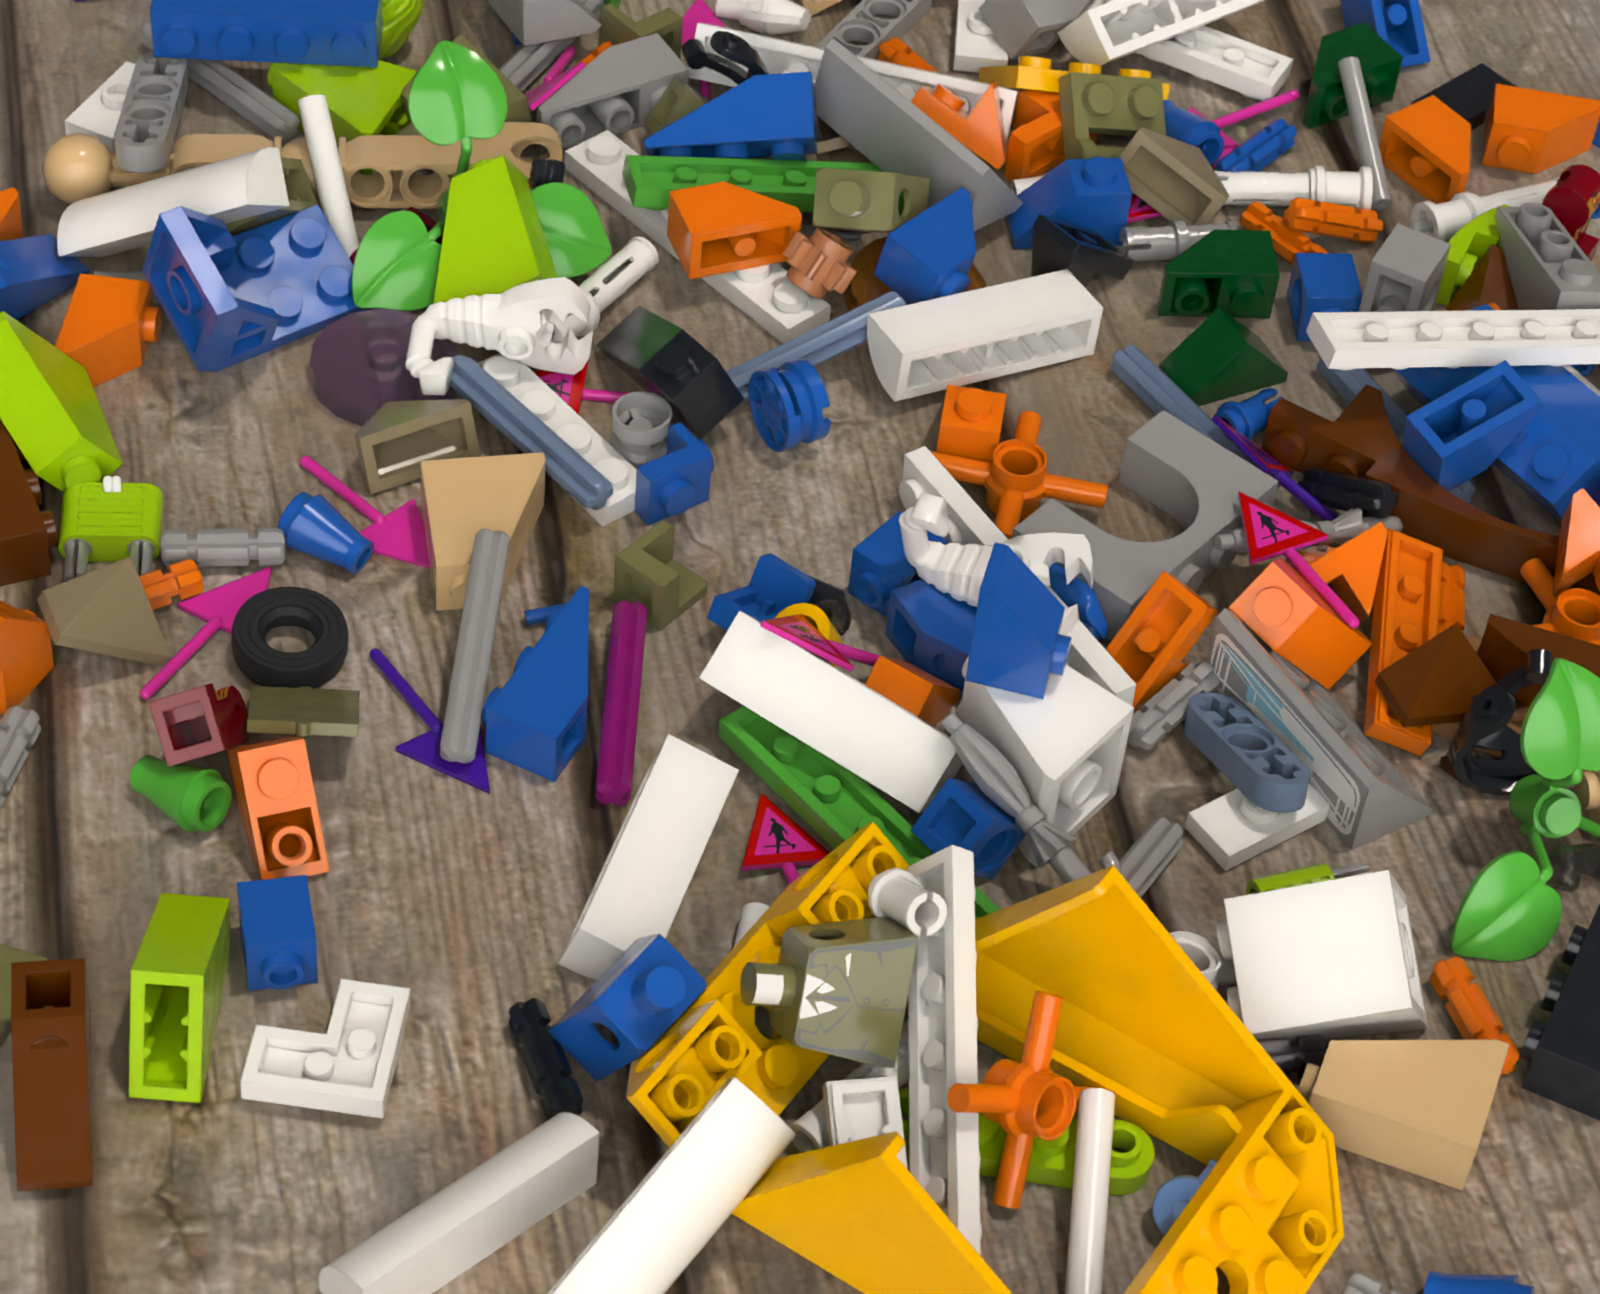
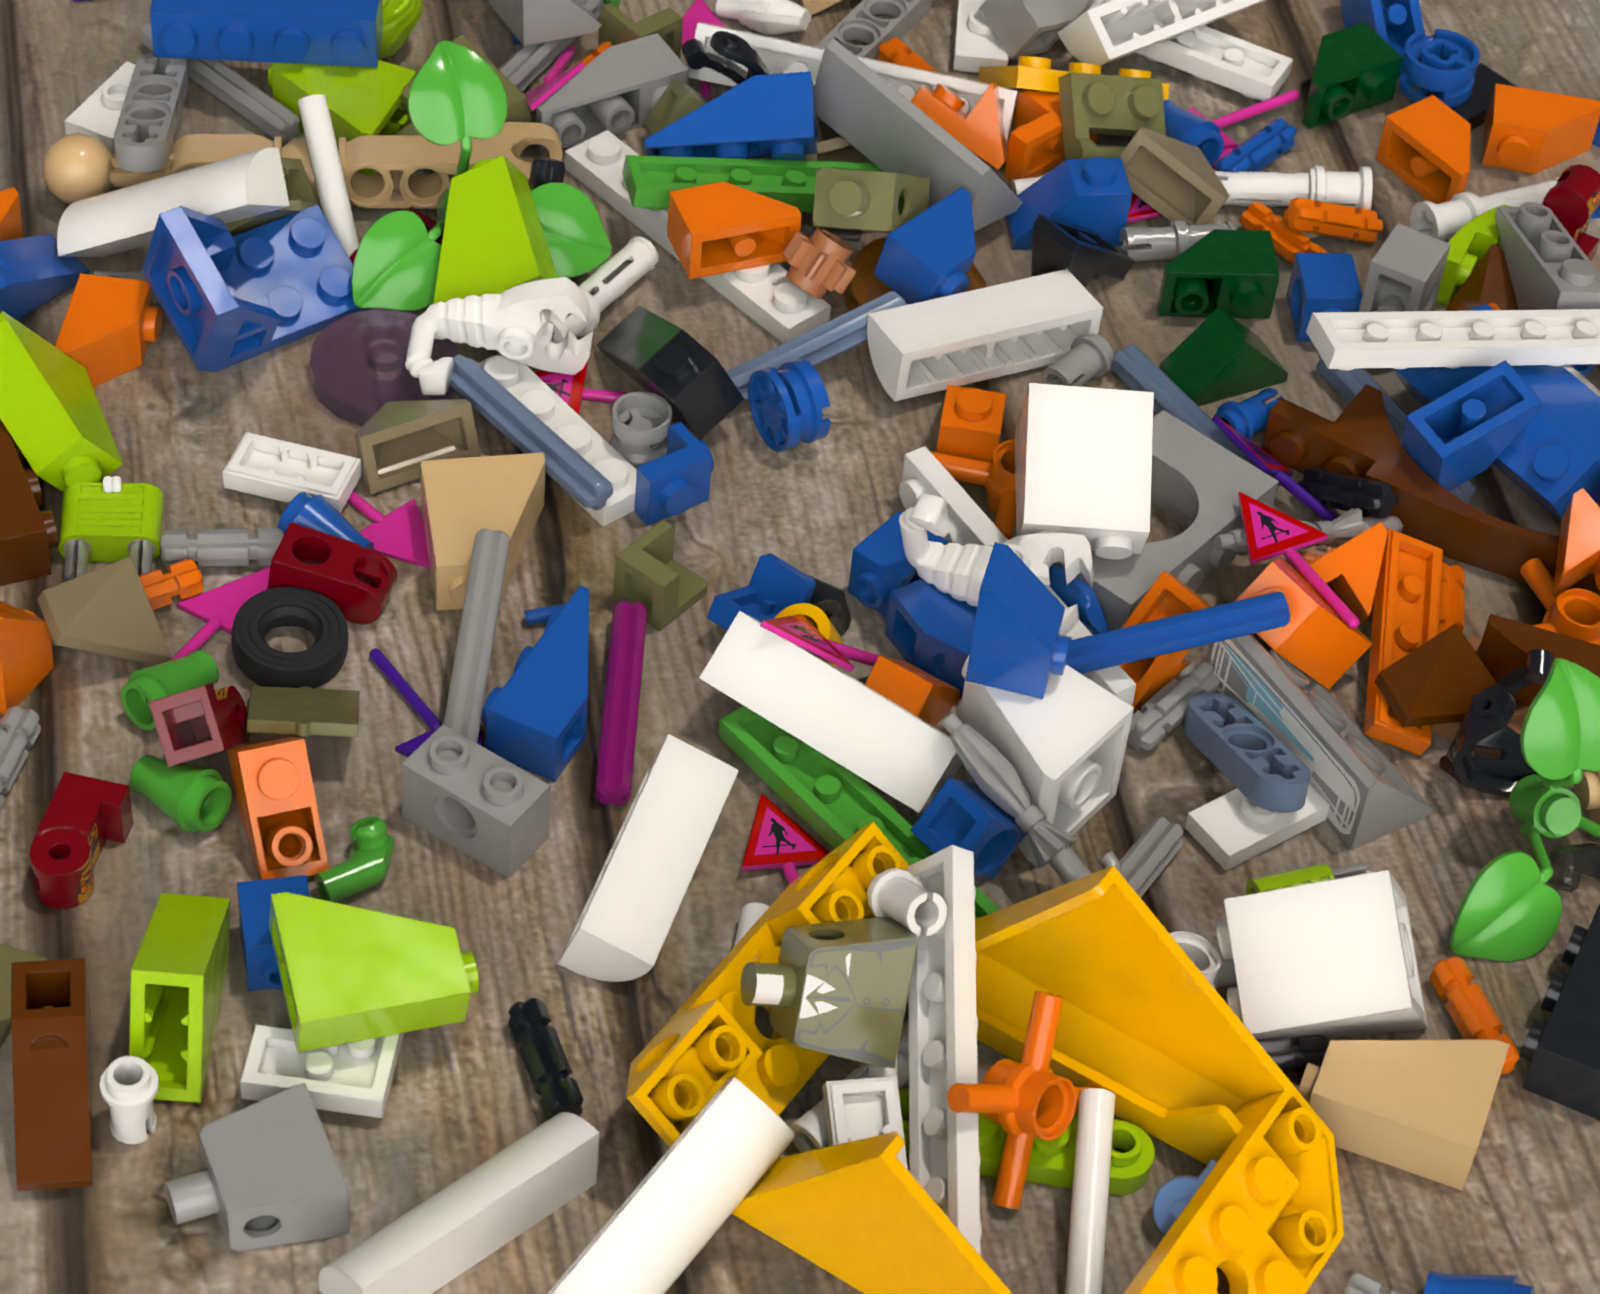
(73, 835): none -> dark red leg
(129, 1090): none -> white pin
(165, 680): none -> bright green cone
(266, 1176): none -> light grey torso
(285, 469): none -> white plate
(337, 568): none -> dark red leg
(365, 865): none -> bright green arm
(365, 971): none -> lime slope
(475, 801): none -> light grey brick
(634, 1000): blue torso -> none
(1085, 466): none -> white slope
(1088, 358): none -> light grey pin
(1179, 632): none -> blue axle
(1364, 129): light grey piece -> none
(1439, 66): none -> blue wheel

